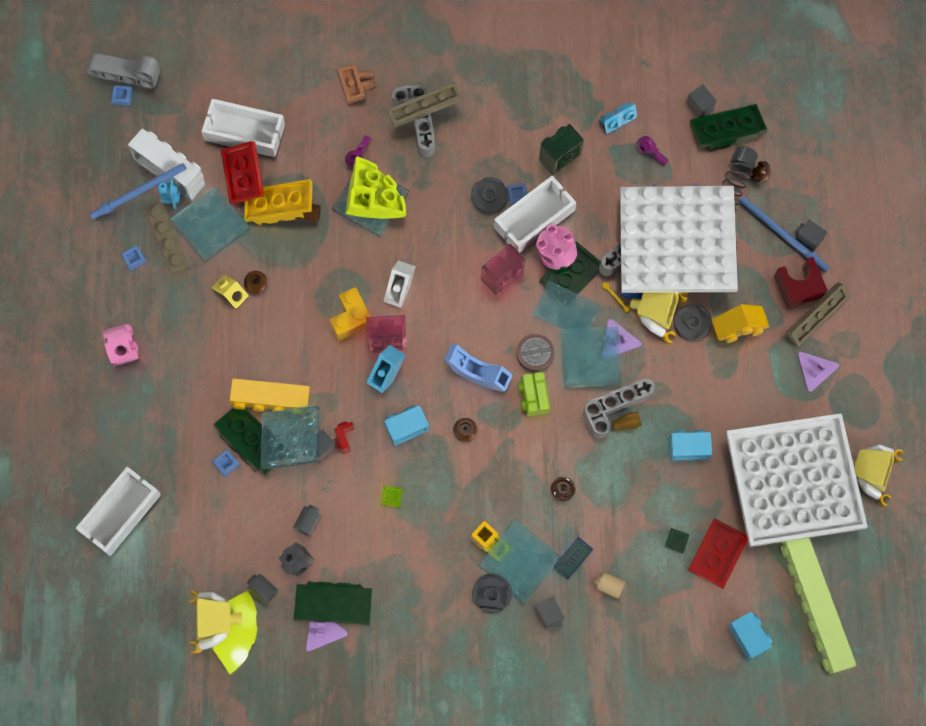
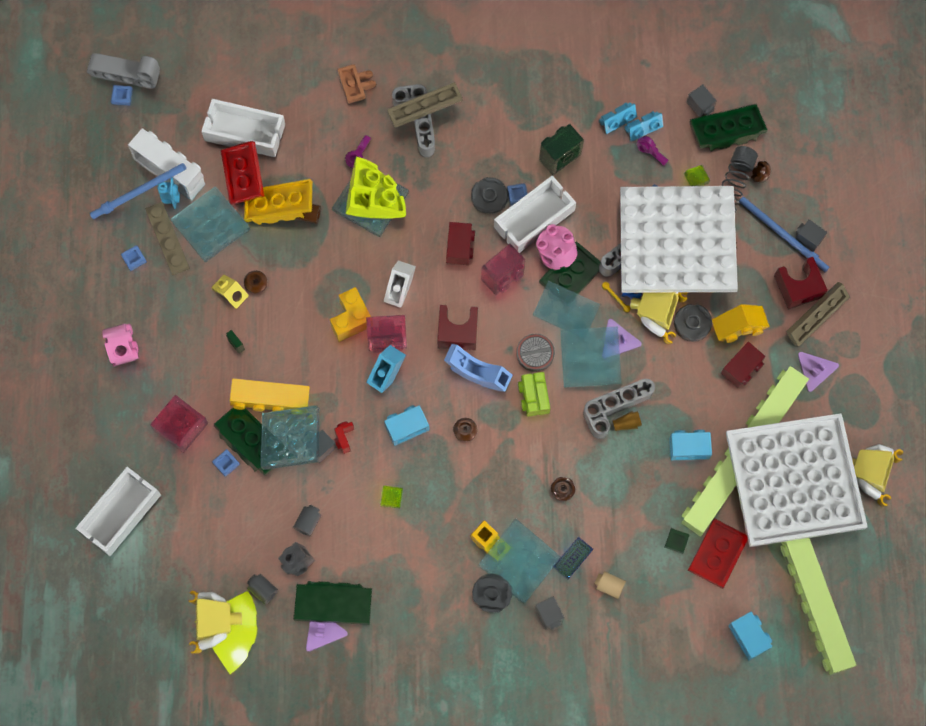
(179, 423): none -> clear pink brick
(234, 341): none -> dark green tile
(459, 243): none -> dark red brick
(462, 335): none -> dark red piece
(650, 123): none -> medium azure hinge
(697, 176): none -> clear neon green plate
(723, 482): none -> yellowish green brick
(743, 365): none -> dark red brick

